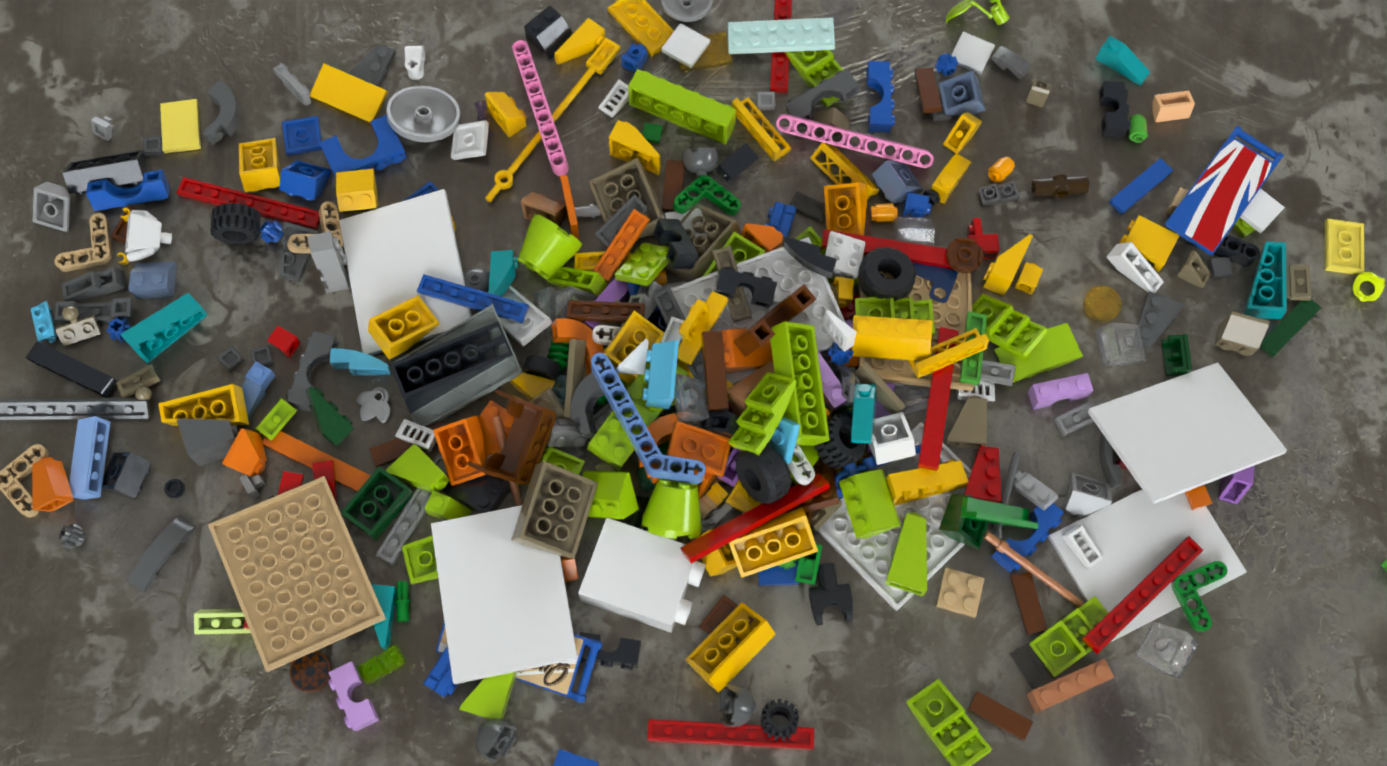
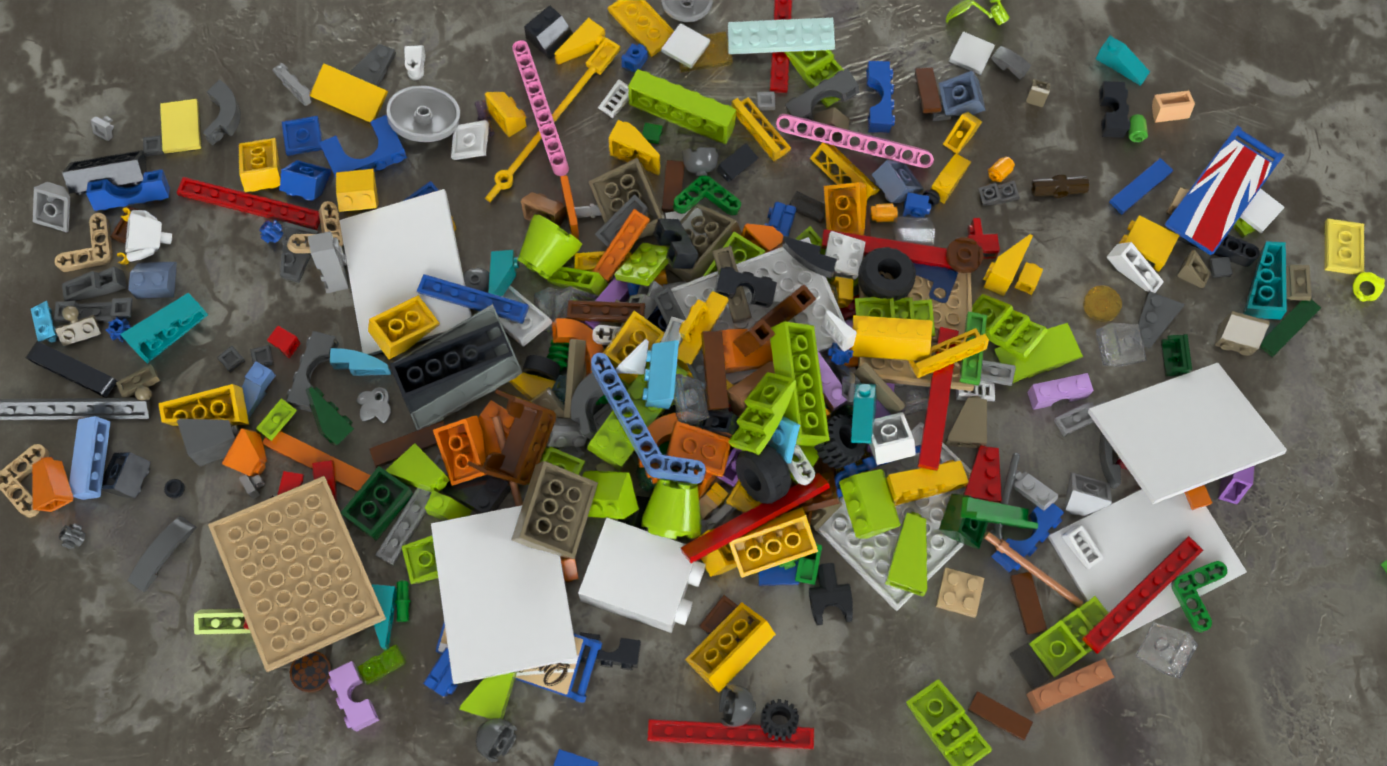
(235, 223): black tyre -> none
(428, 446): white slope -> none
(946, 64): blue gear -> none

